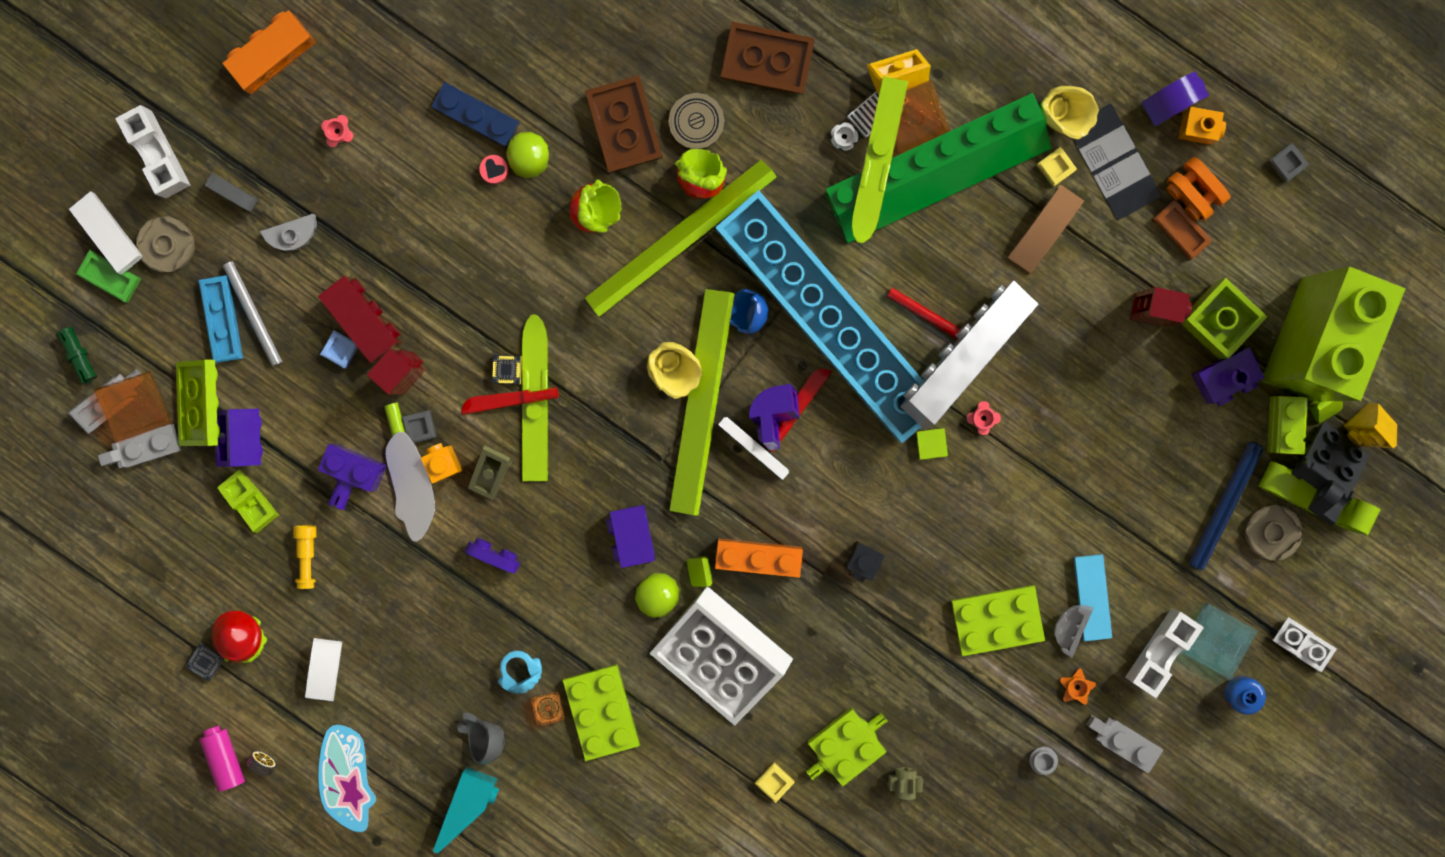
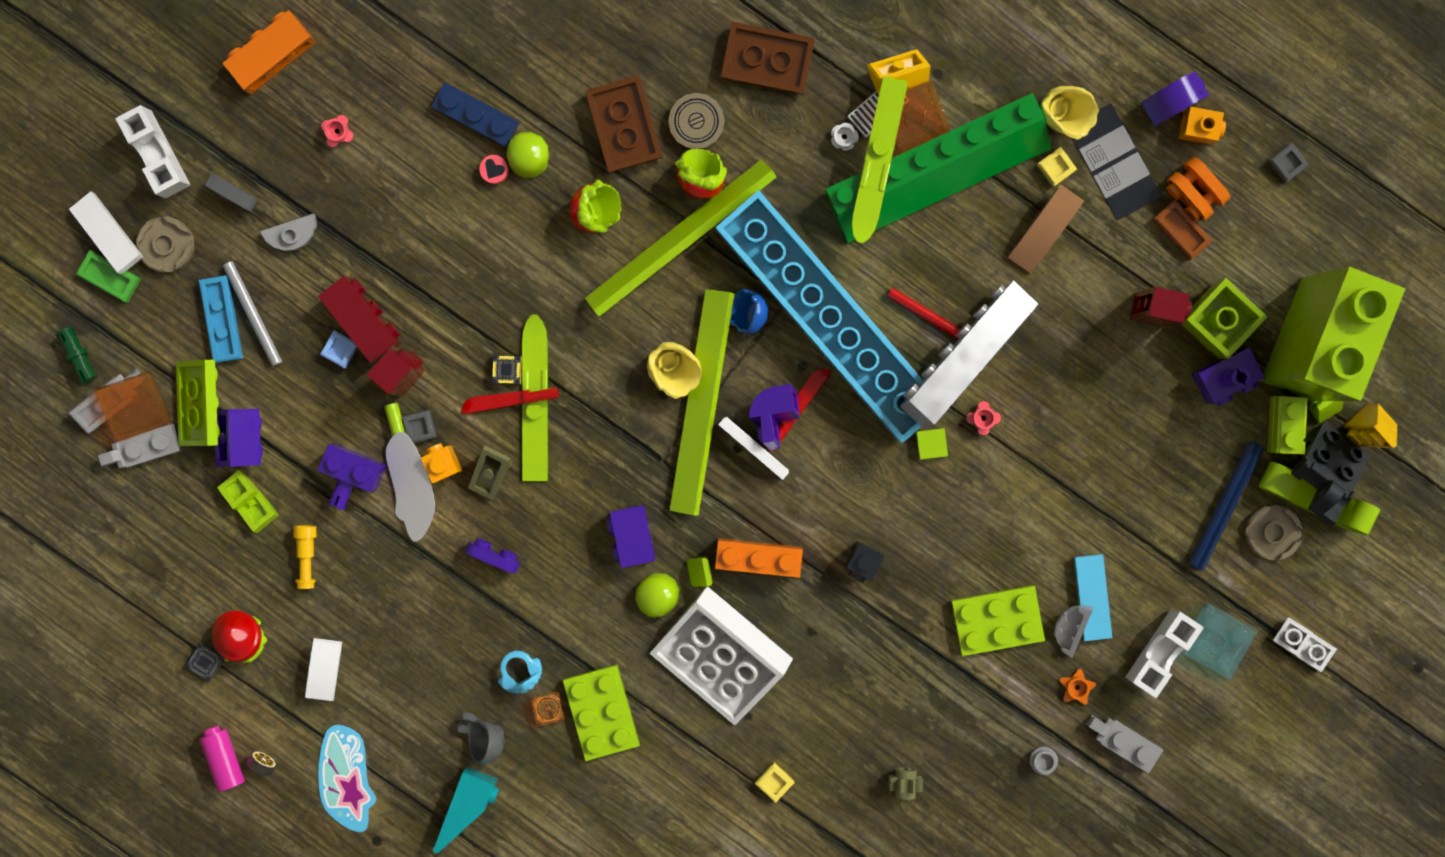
(847, 746): lime plate -> none
(1244, 695): blue head -> none

